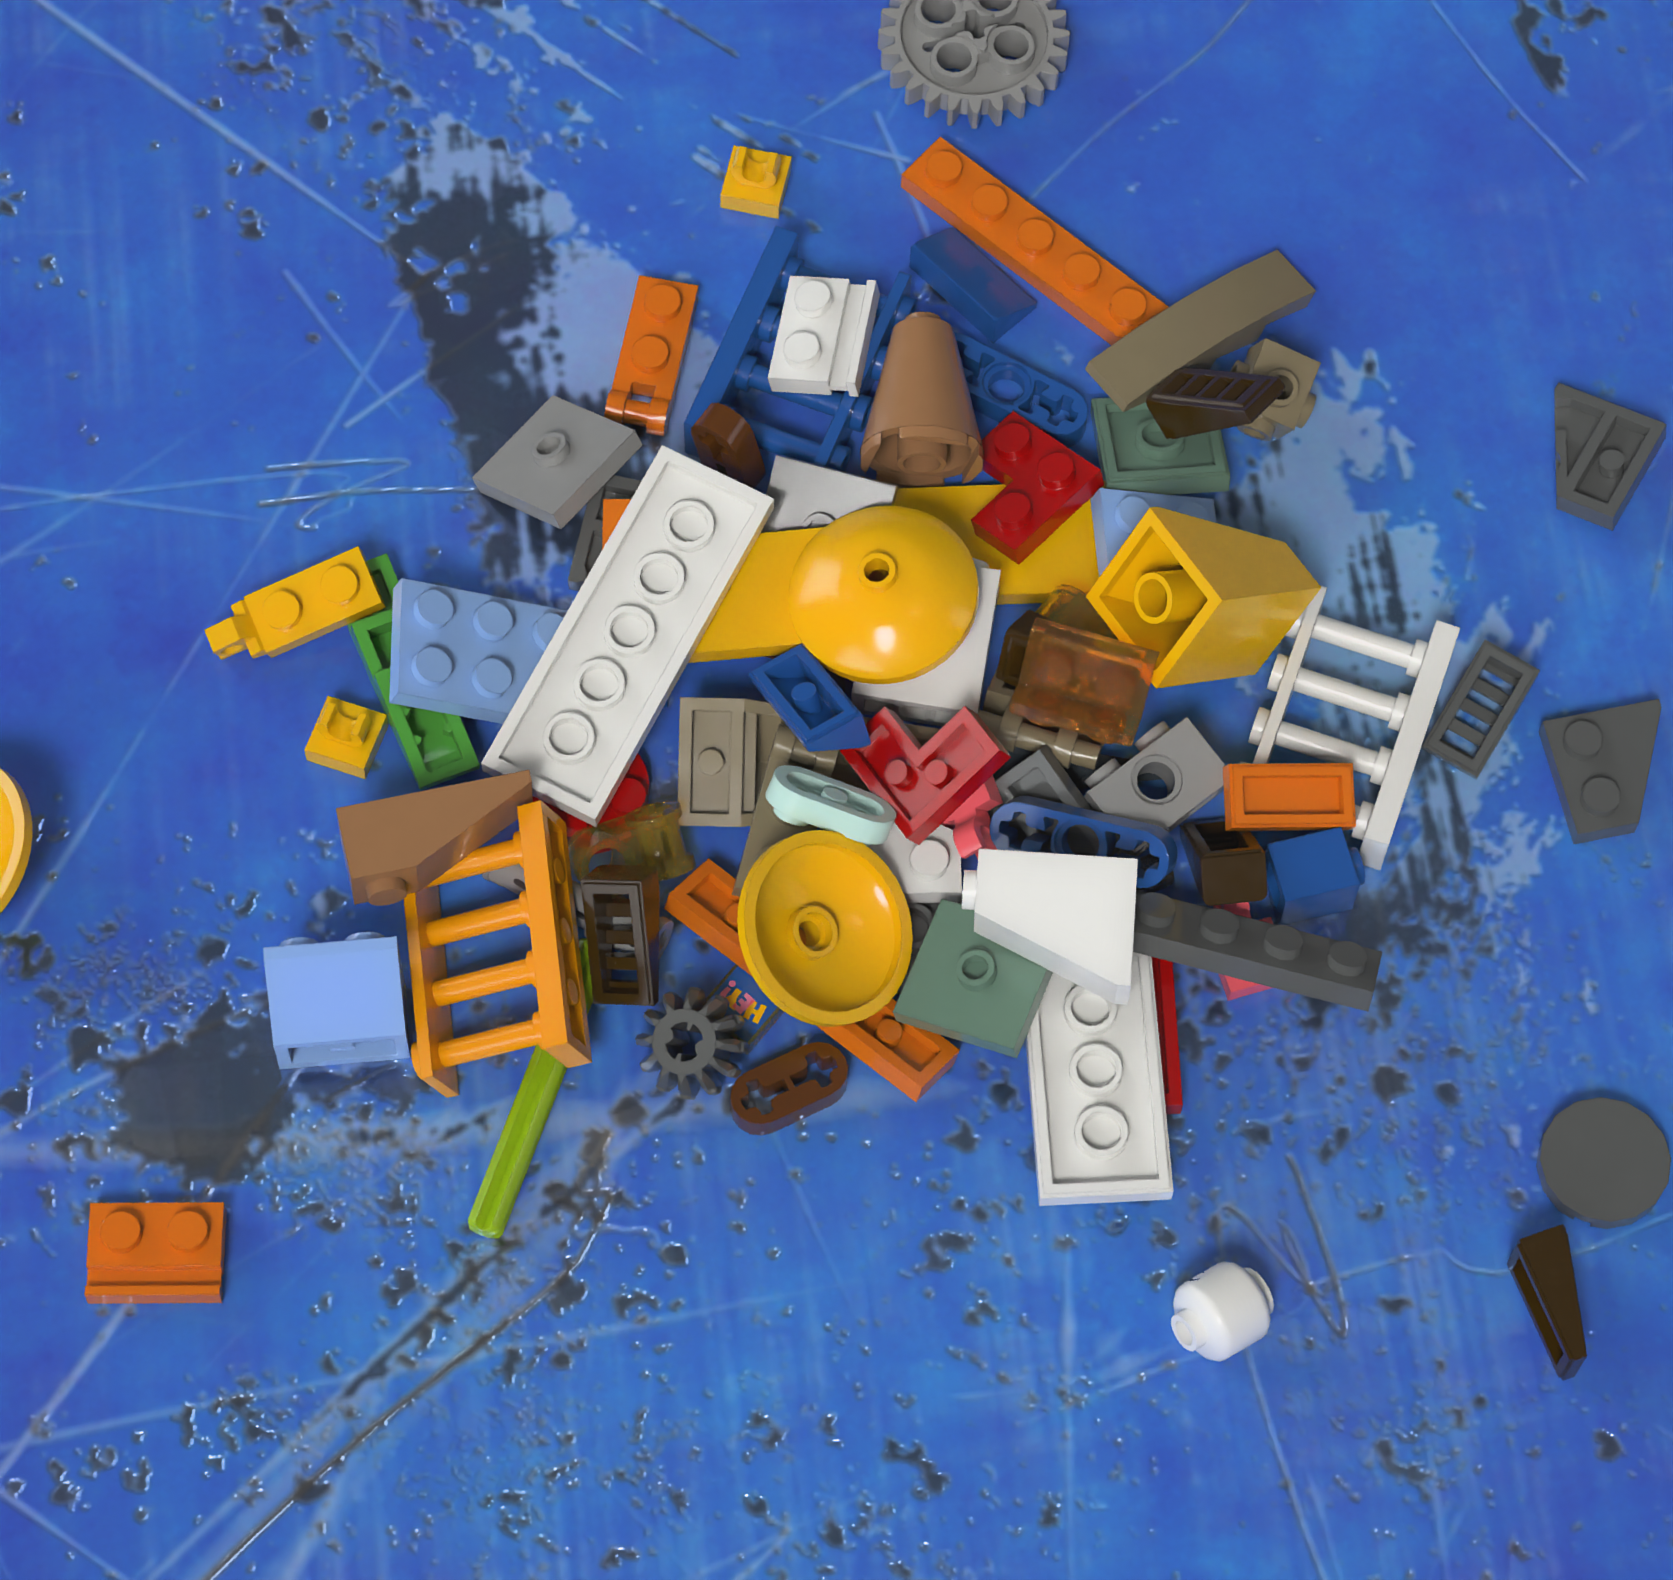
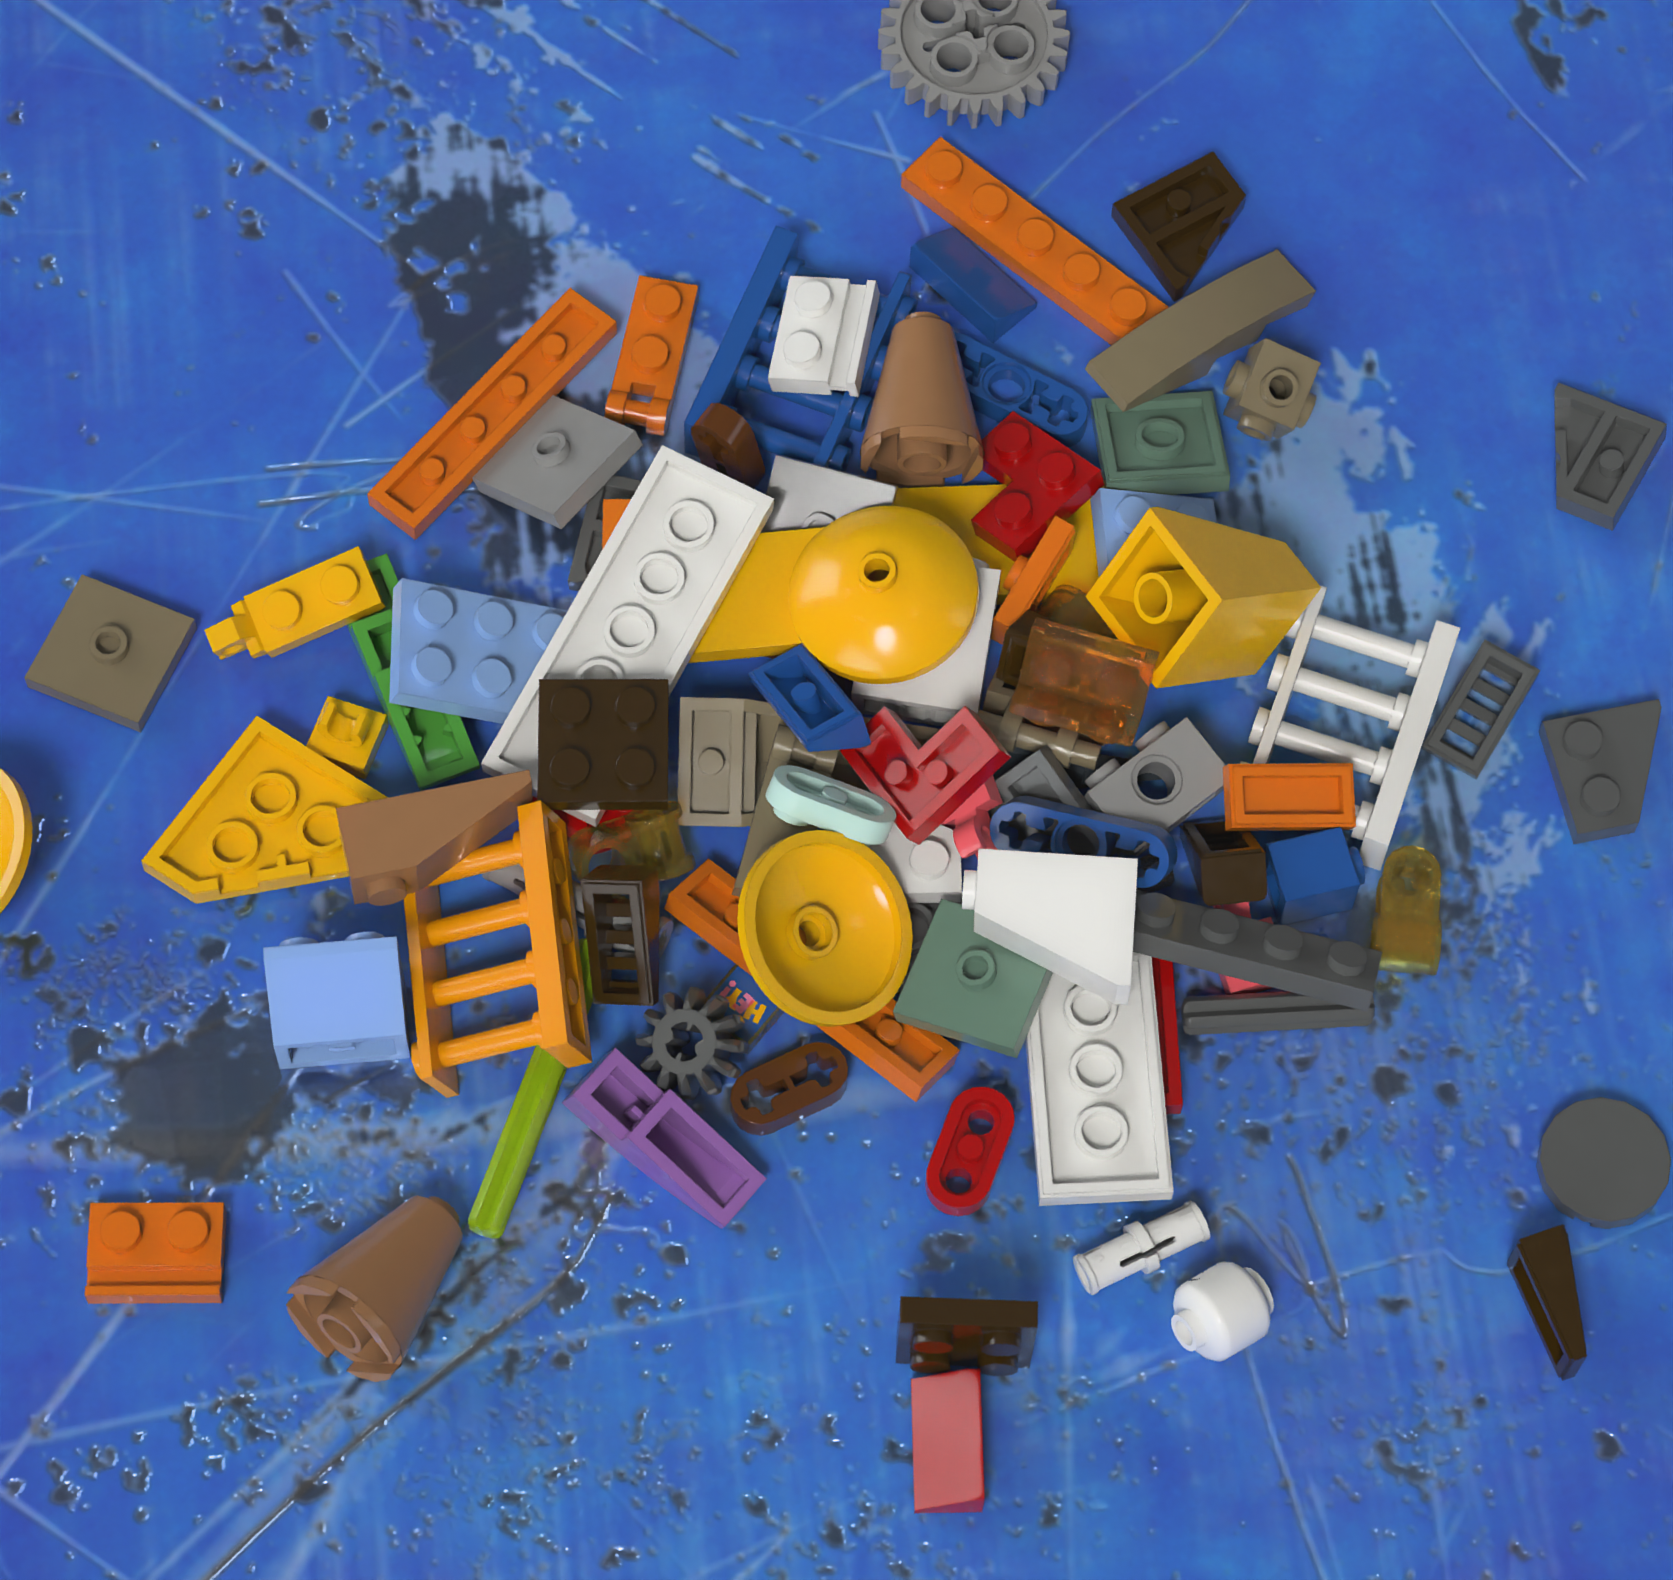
(110, 653): none -> dark tan plate
(258, 821): none -> yellow plate
(378, 1287): none -> medium nougat cone
(491, 413): none -> orange plate
(603, 744): none -> dark brown plate
(664, 1138): none -> medium lavender slope
(756, 182): yellow tile -> none
(947, 1442): none -> slope
(966, 1332): none -> dark brown plate
(969, 1154): none -> red plate
(1033, 577): none -> orange plate
(1141, 1247): none -> white pin
(1181, 220): none -> dark brown wing
(1210, 400): dark brown slope -> none
(1267, 1013): none -> dark grey axle
(1405, 920): none -> clear yellow piece

